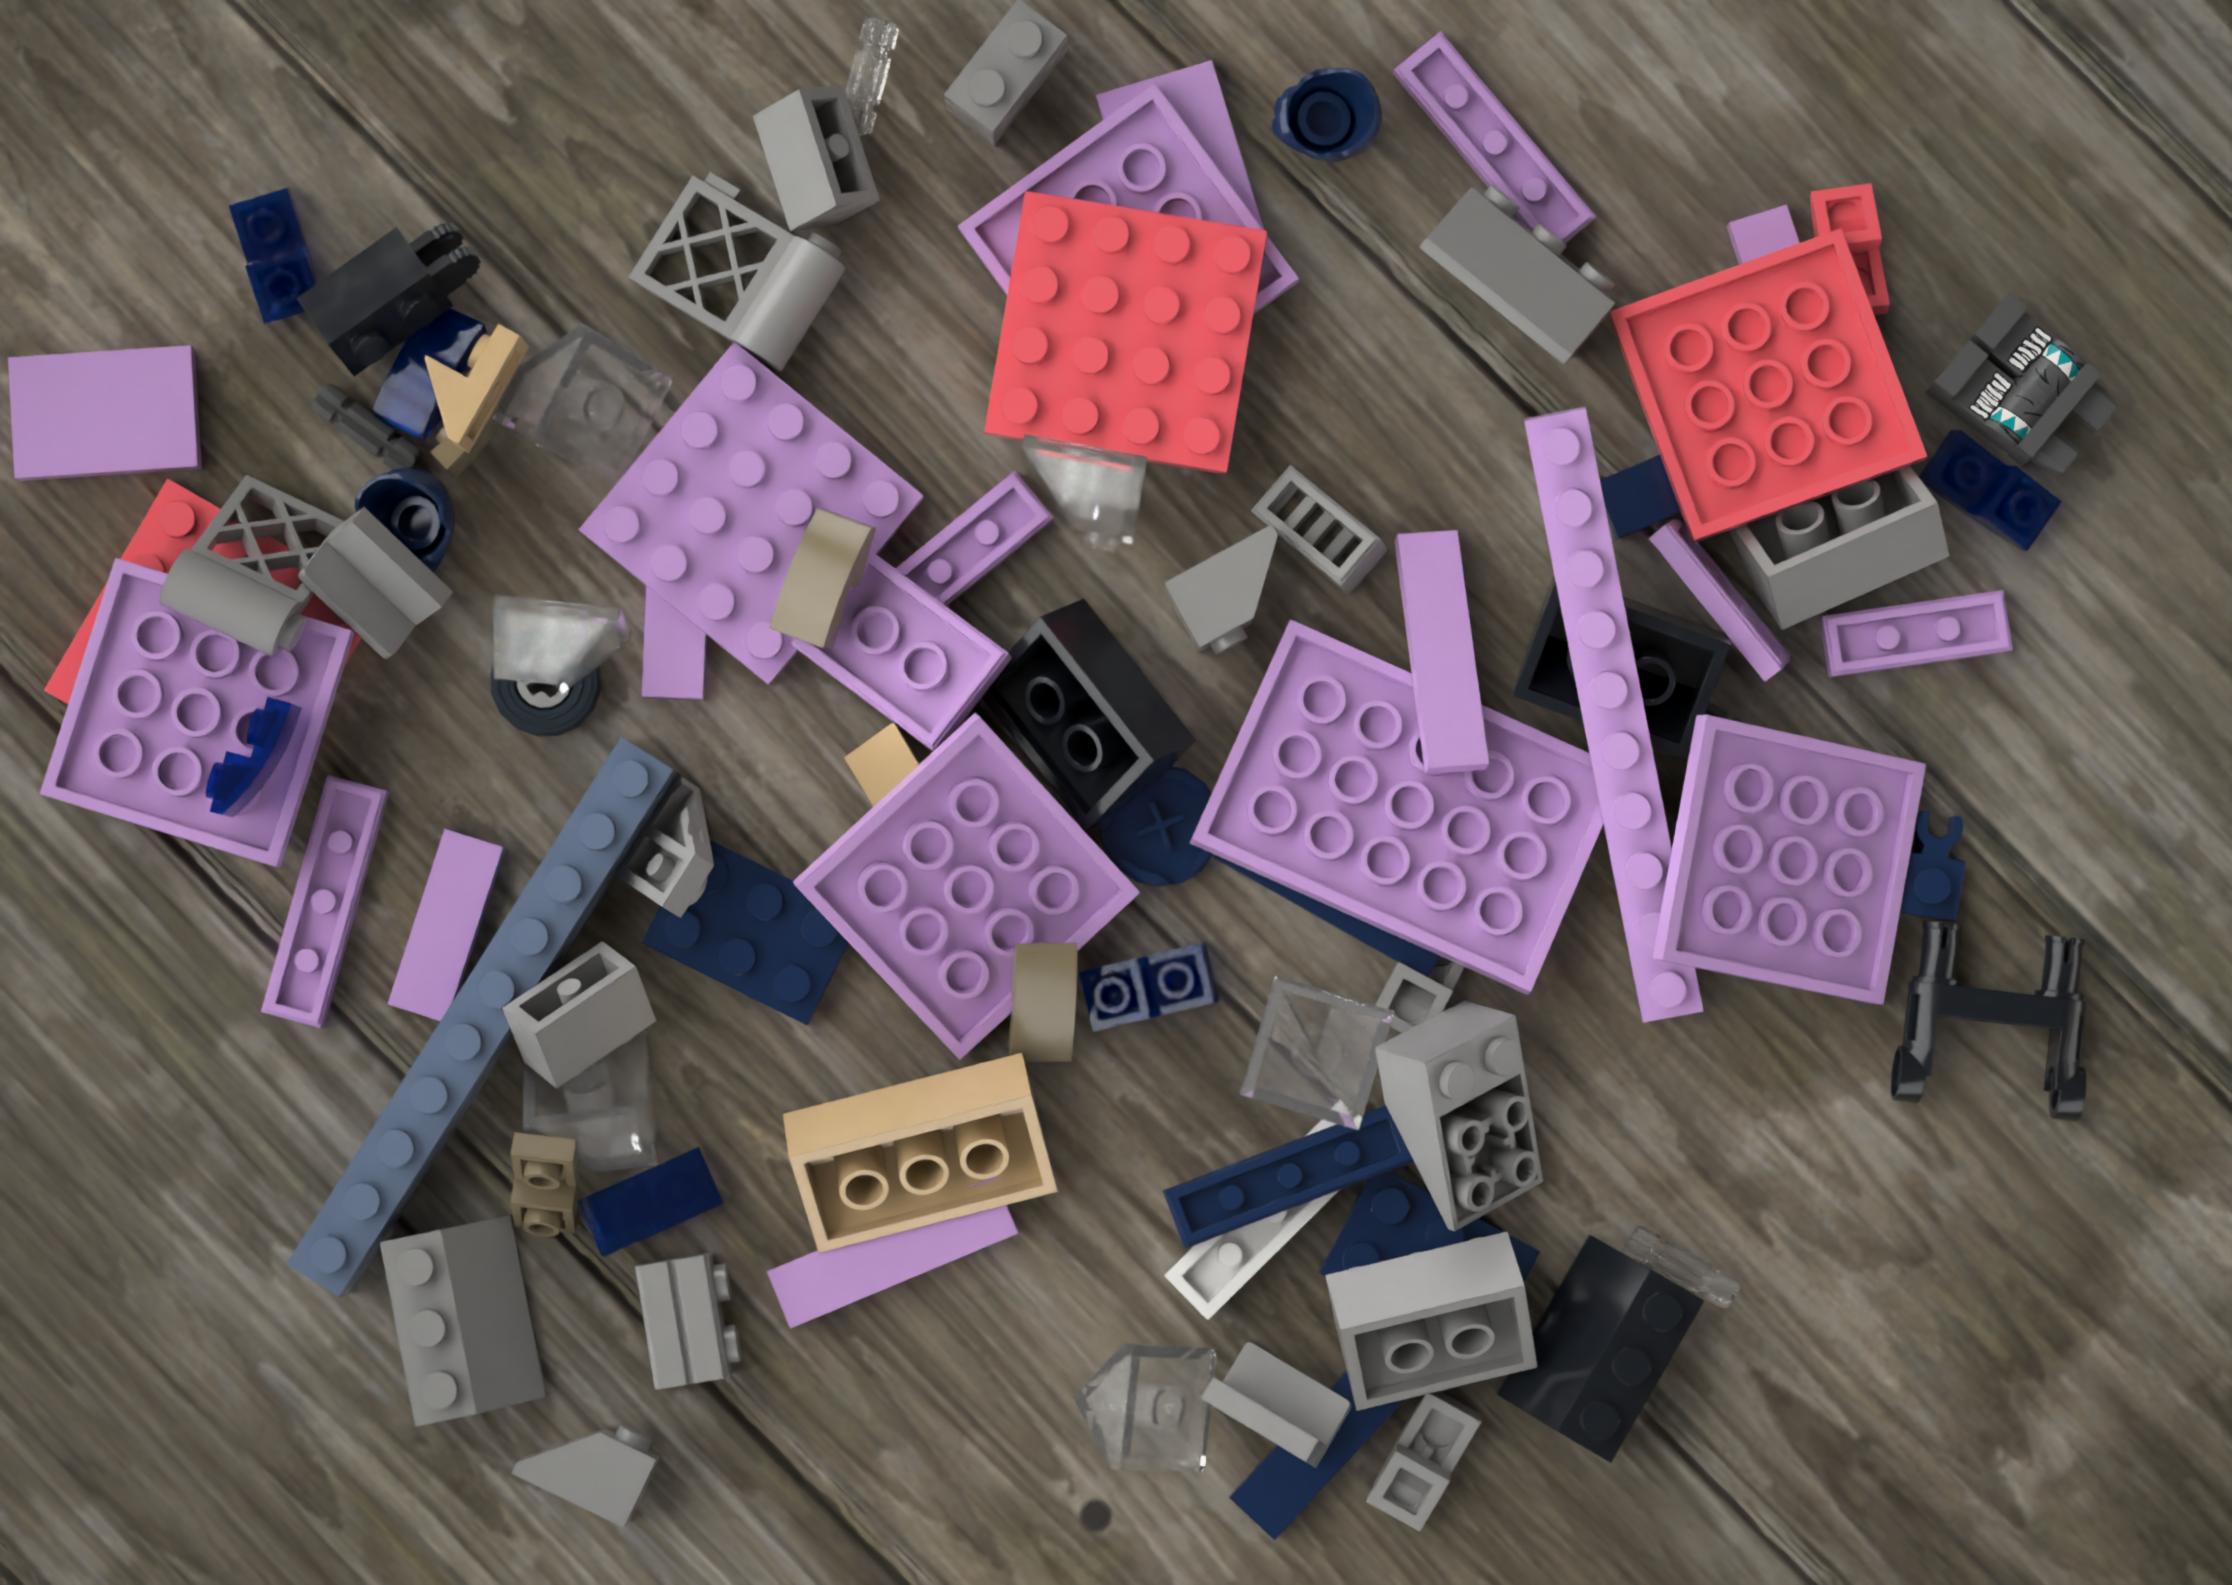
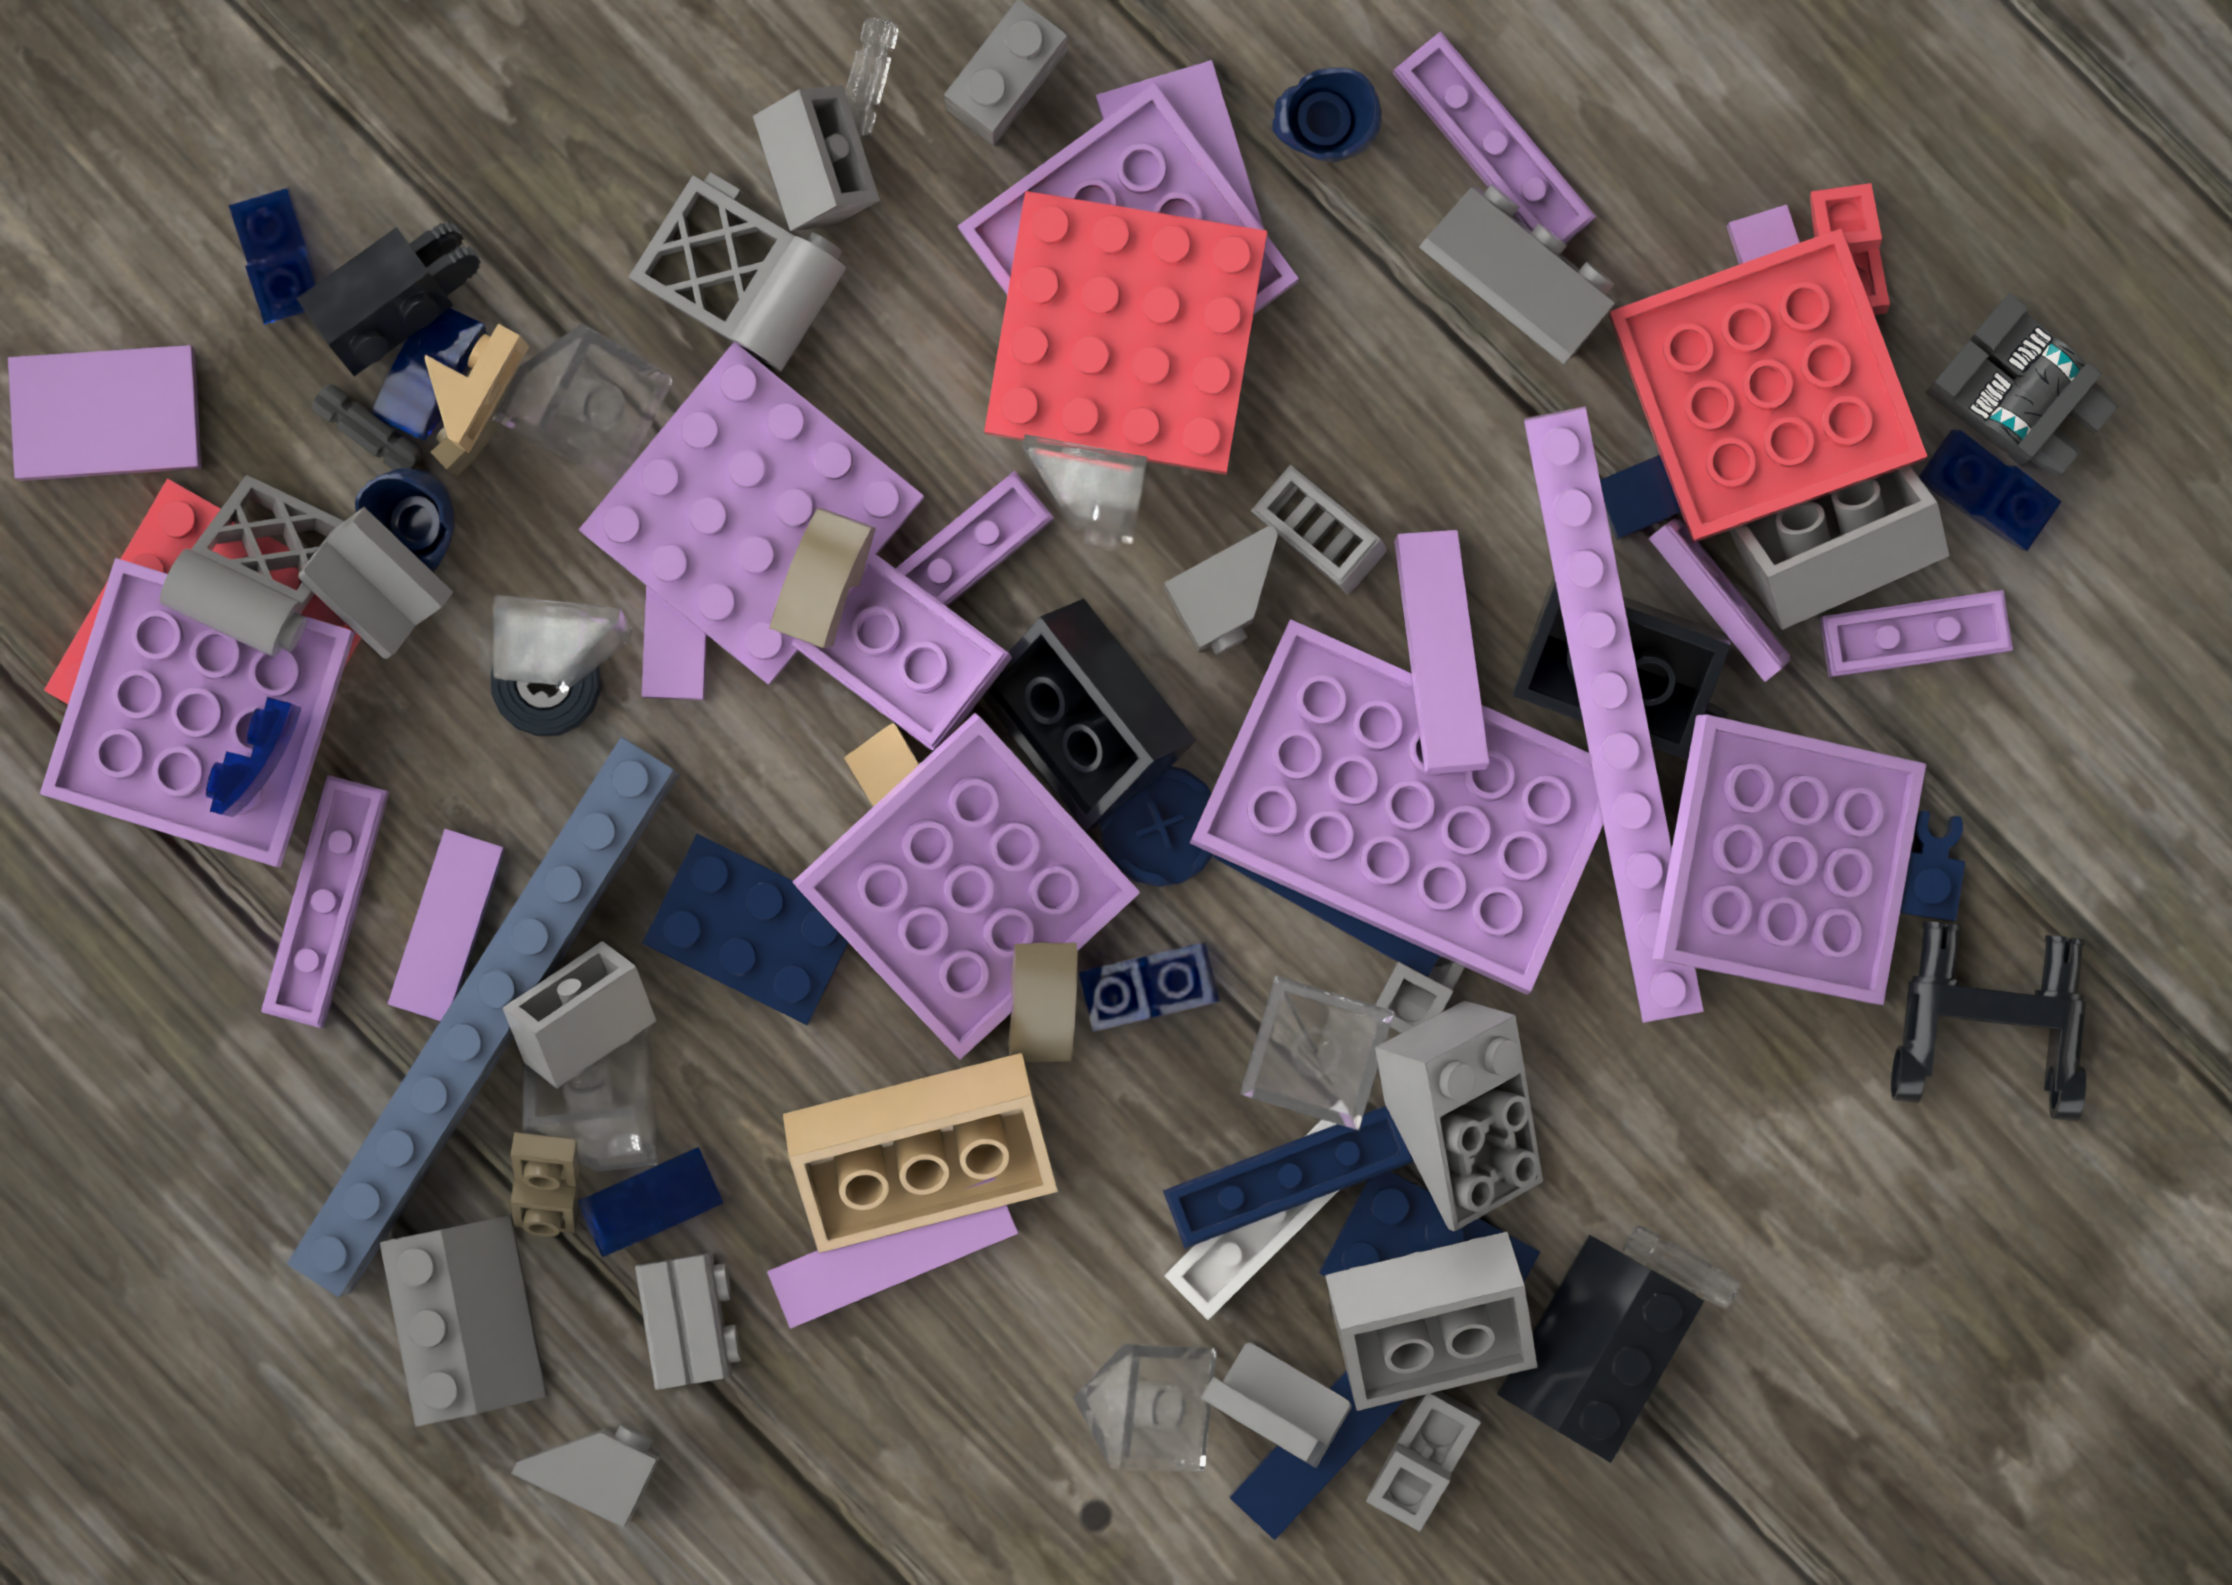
(672, 851): light grey wing -> none

